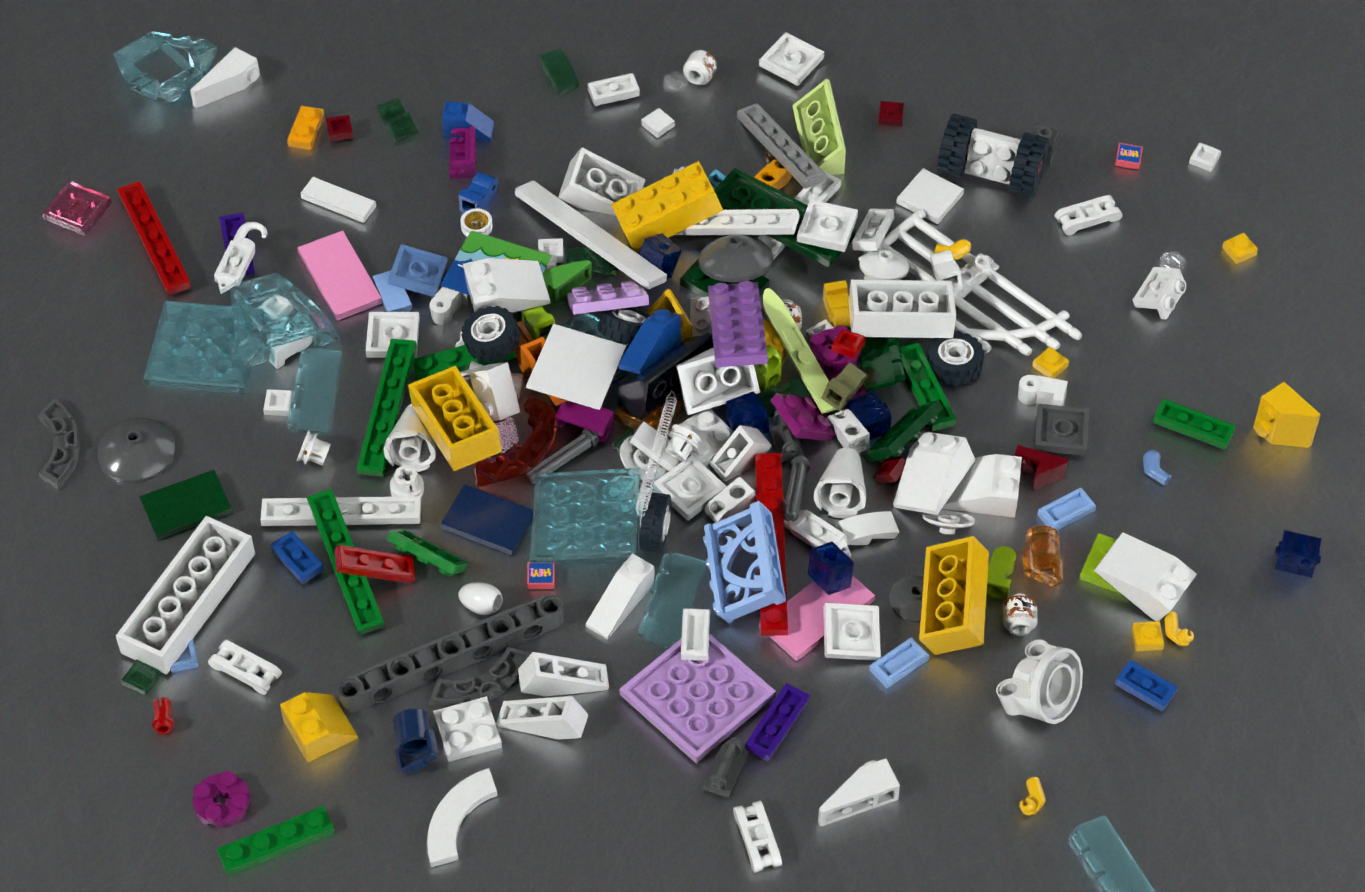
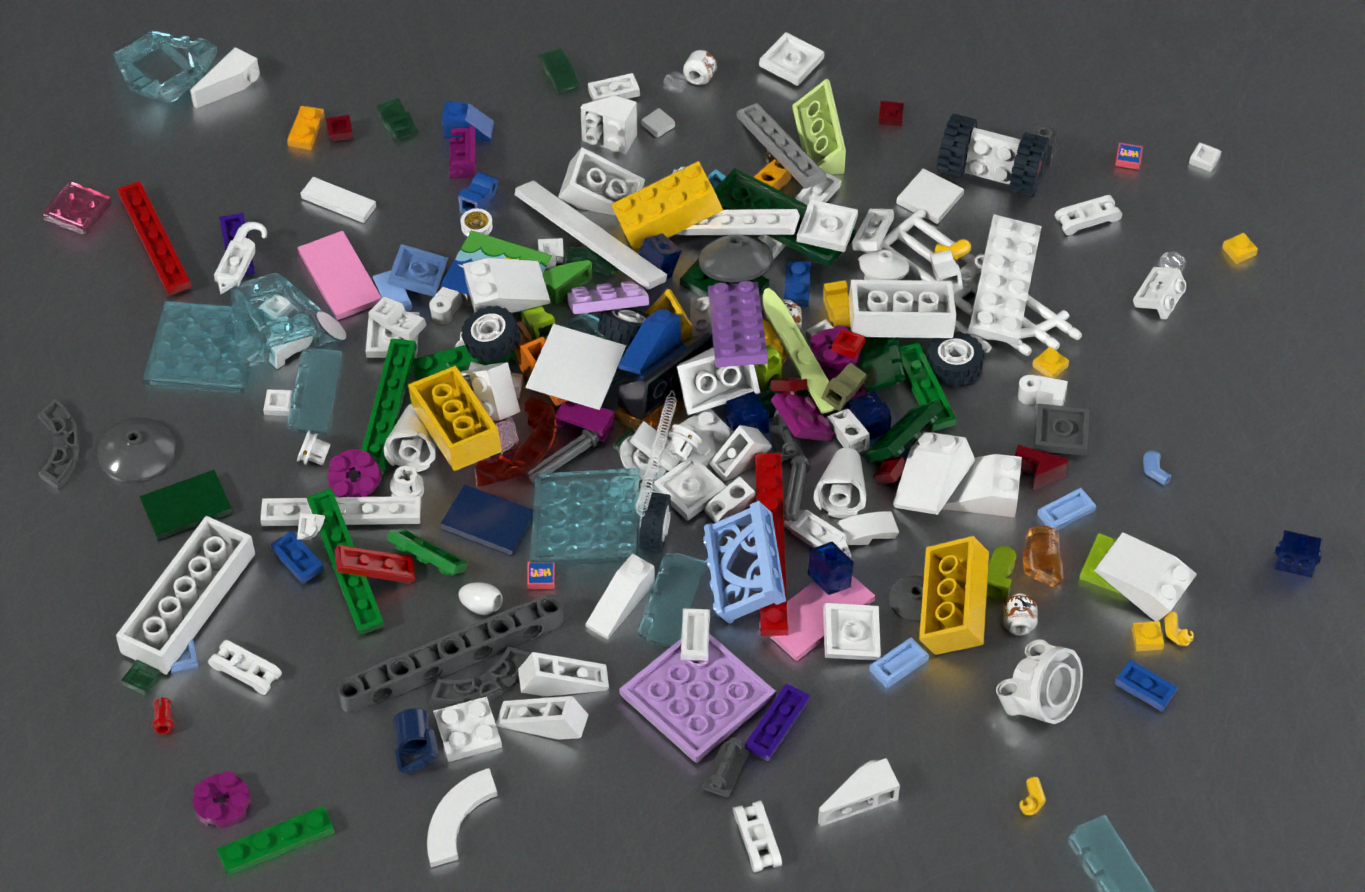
(309, 525): none -> white tile
(317, 724): yellow slope -> none
(331, 325): none -> white sticker
(343, 465): none -> magenta plate
(397, 320): none -> white slope
(610, 123): none -> white slope
(789, 385): none -> dark red plate
(797, 282): none -> blue plate
(949, 521): white dish -> none
(1005, 279): none -> white plate
(1194, 424): green plate -> none
(1286, 418): yellow slope -> none

